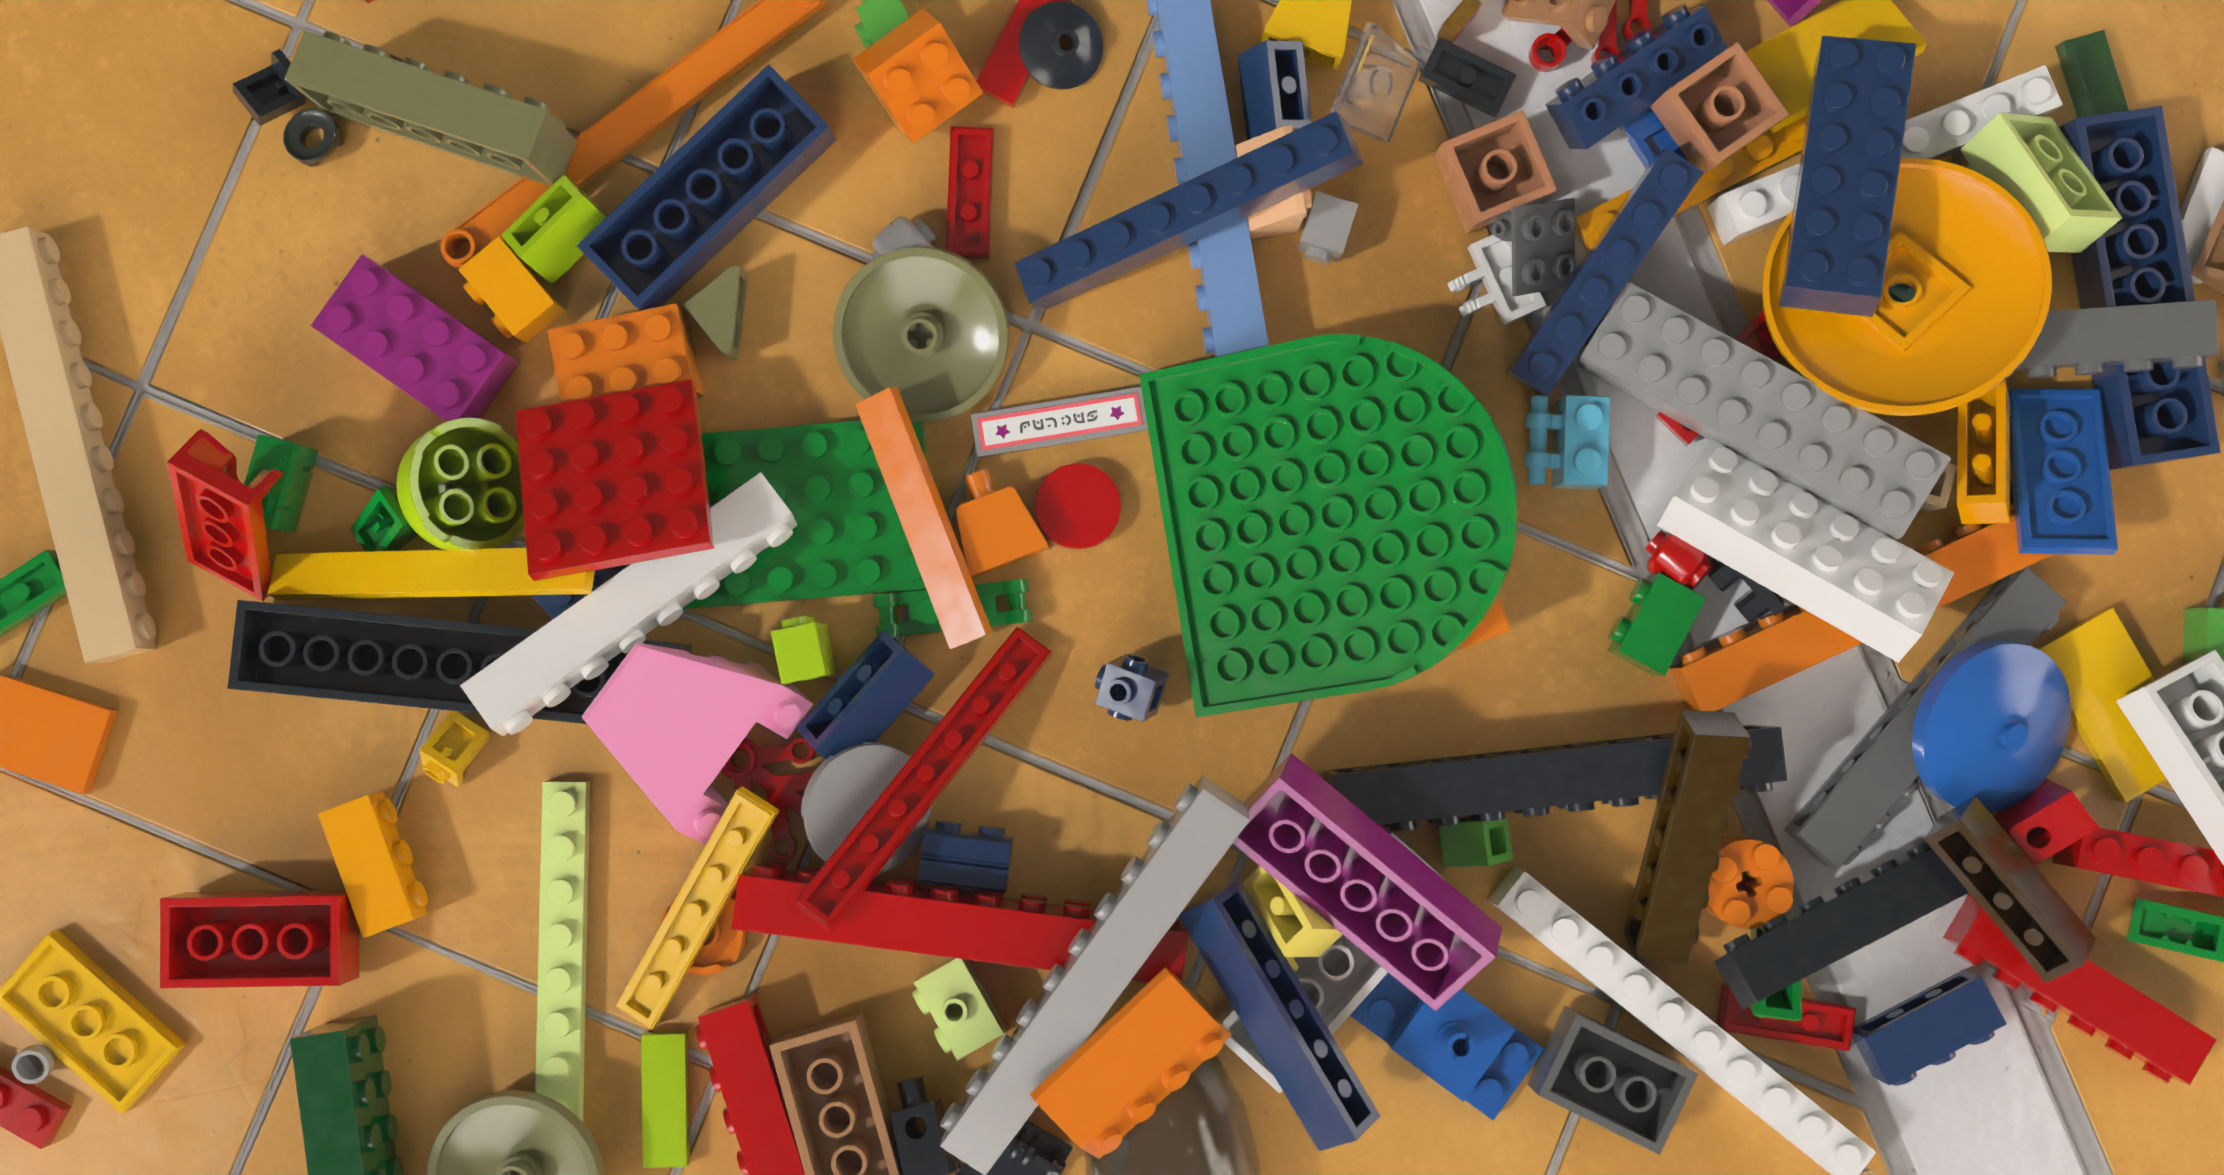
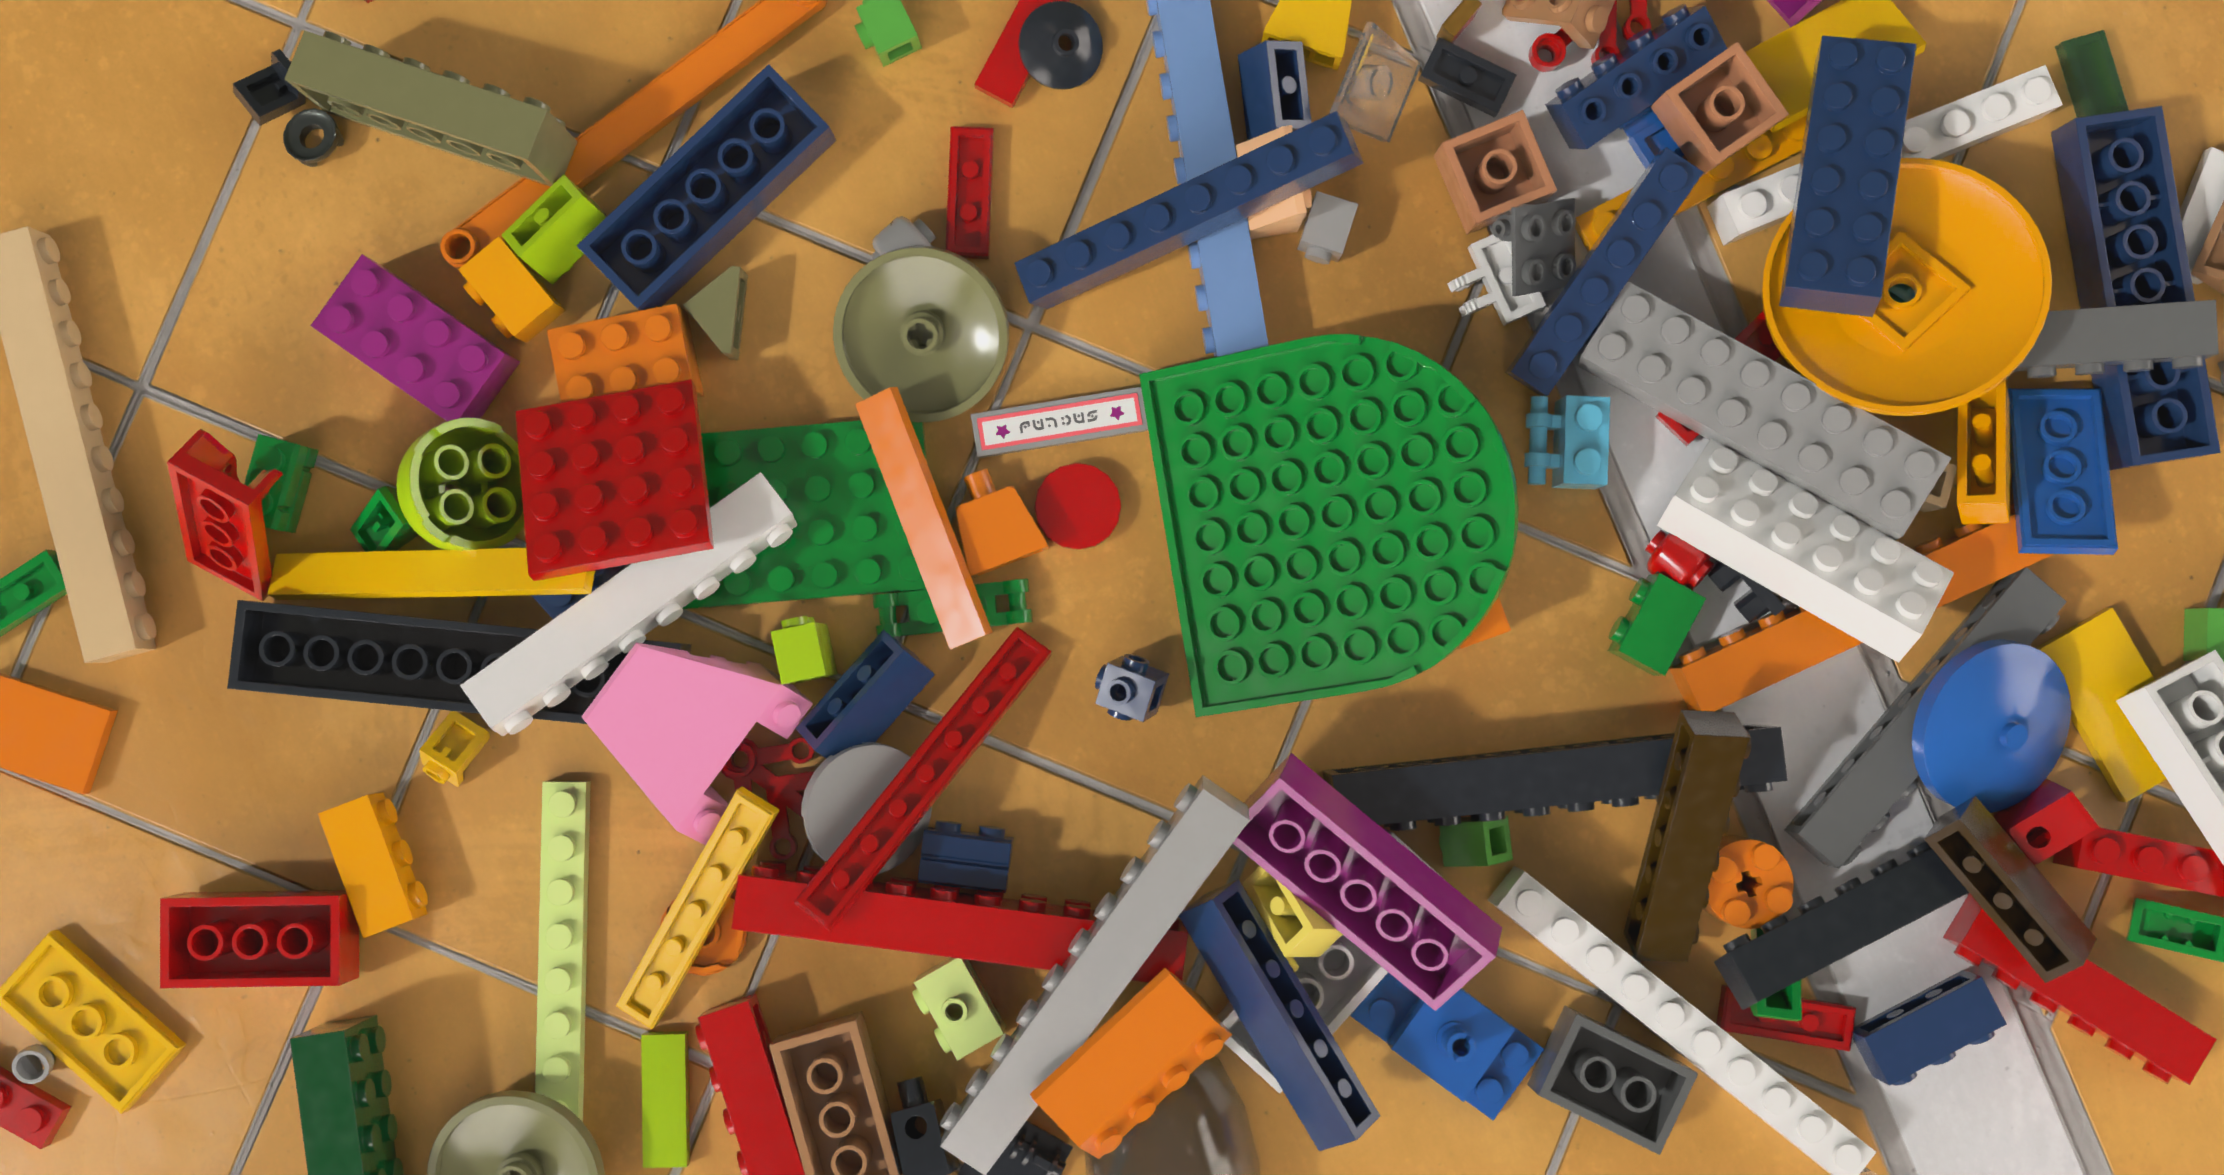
(918, 75): orange brick -> none
(2045, 176): yellowish green brick -> none

